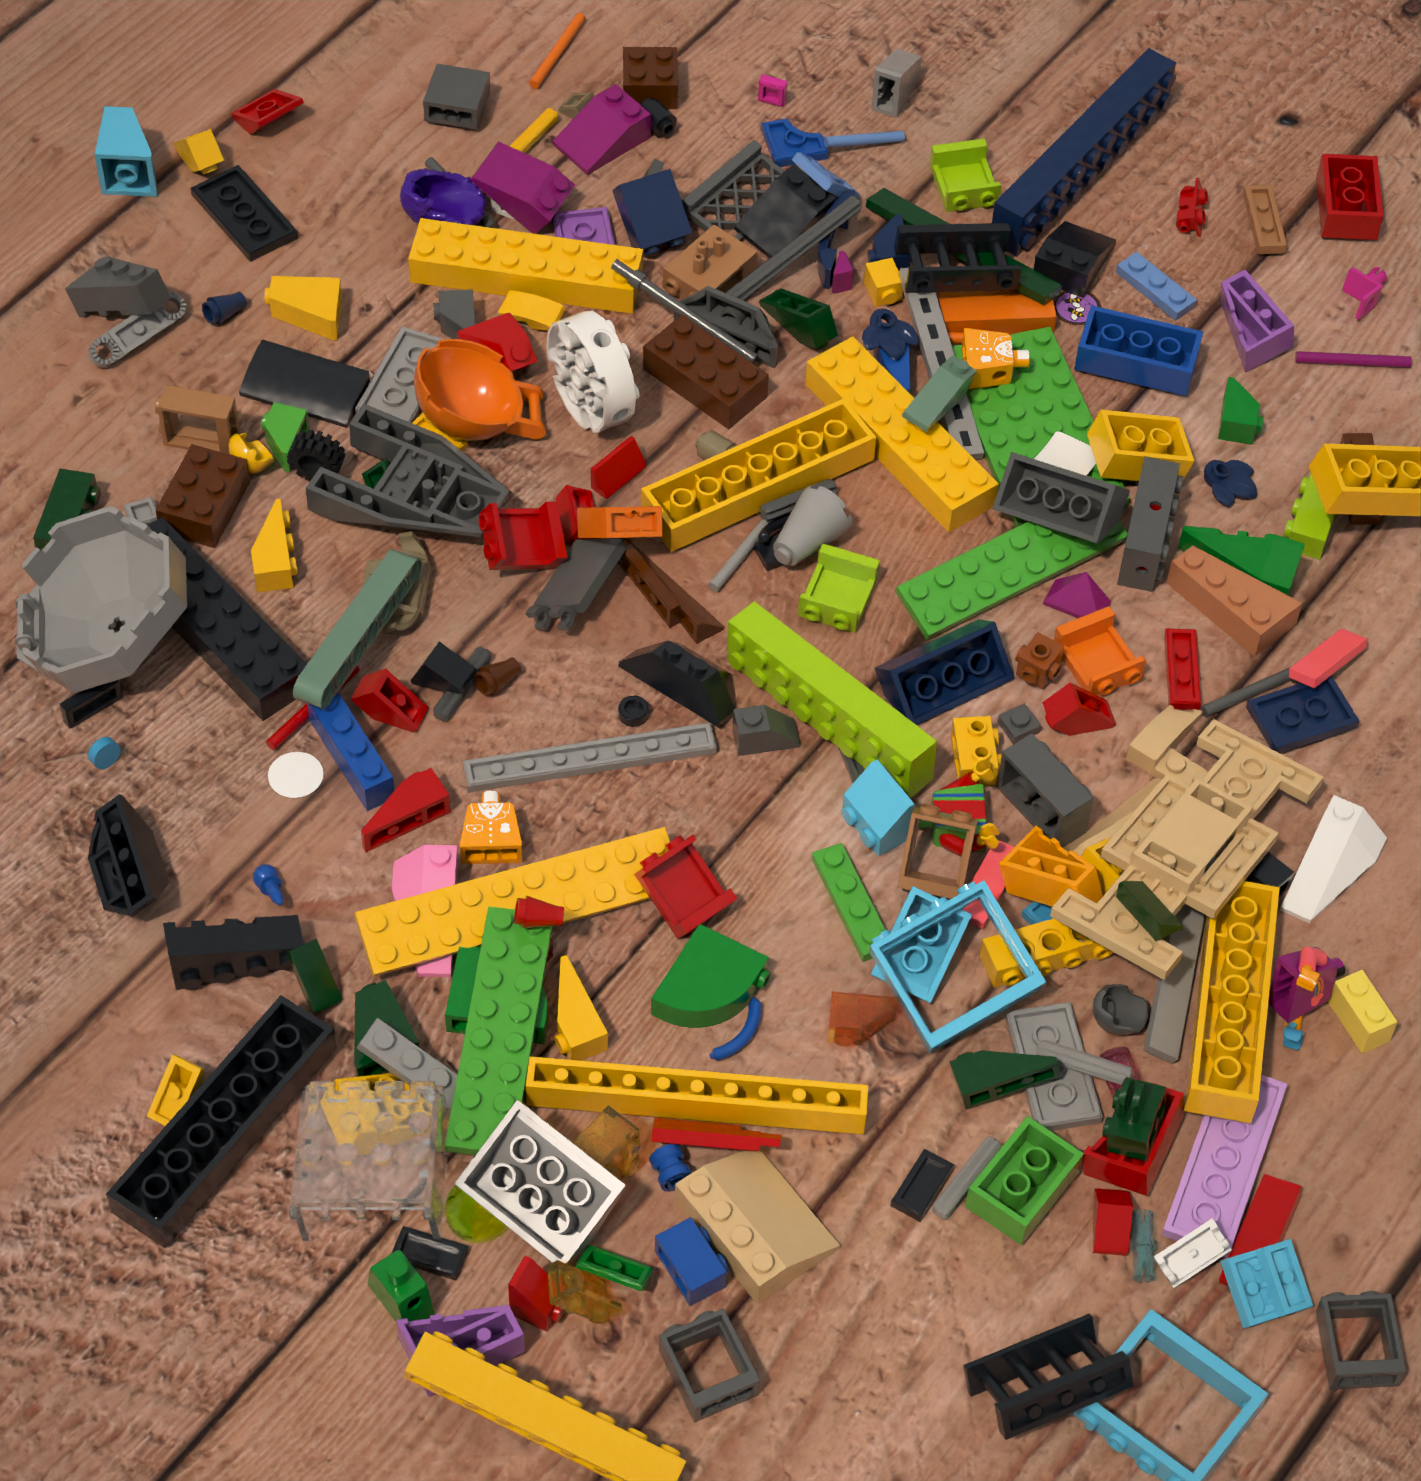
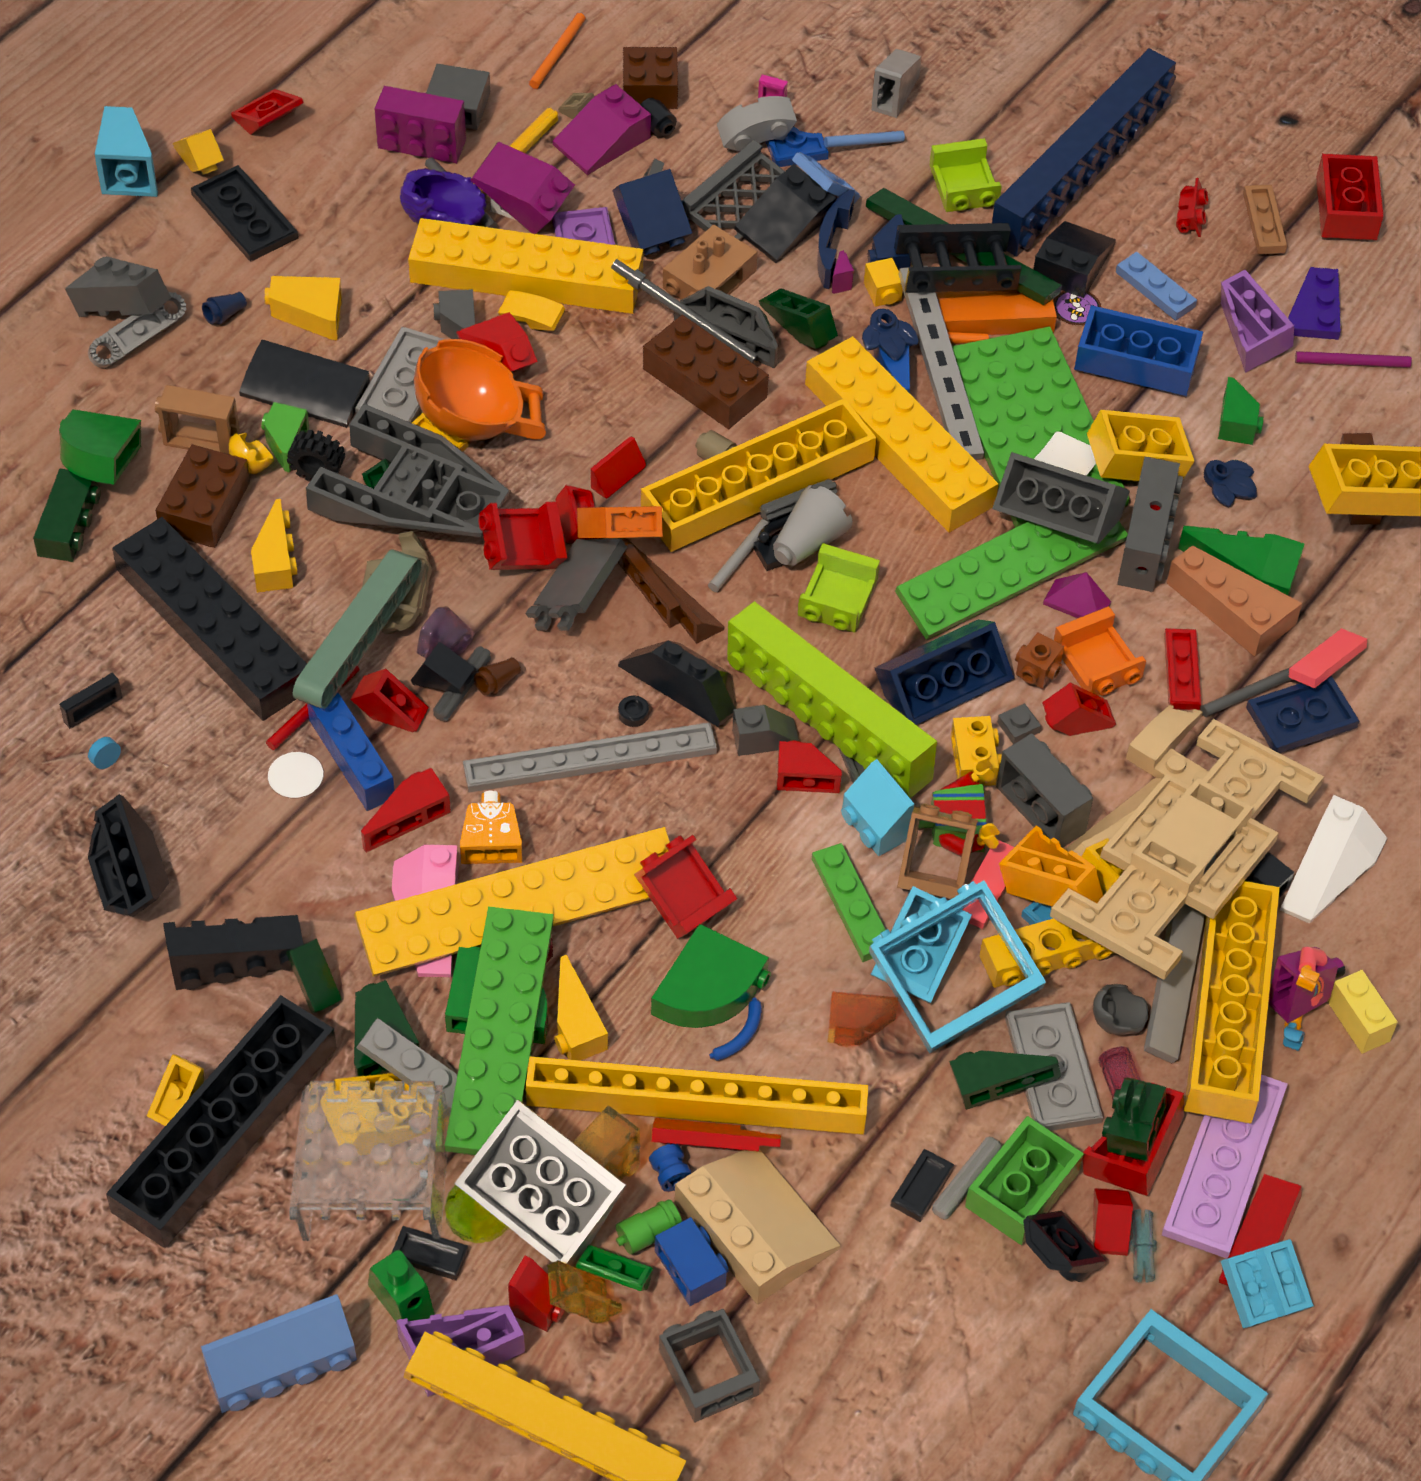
(89, 579): light grey windscreen -> none
(98, 444): none -> green brick
(142, 510): light grey tile -> none
(269, 883): blue bar -> none
(279, 1354): none -> medium blue slope
(420, 124): none -> magenta brick
(446, 628): none -> clear purple piece
(537, 913): red cone -> none
(592, 371): white brick -> none
(640, 1229): none -> bright green piece
(761, 121): none -> light grey brick
(795, 248): dark grey axle -> none
(806, 769): none -> red slope
(940, 393): sand green slope -> none
(991, 357): light orange torso -> none
(1058, 1396): black fence -> none
(1061, 1245): none -> black slope
(1085, 1062): light grey axle -> none
(1147, 909): dark green slope -> none
(1192, 1253): white hinge -> none
(1311, 521): lime brick -> none
(1318, 305): none -> dark purple wing
(1365, 288): dark pink bracket -> none
(1365, 1372): dark grey window -> none

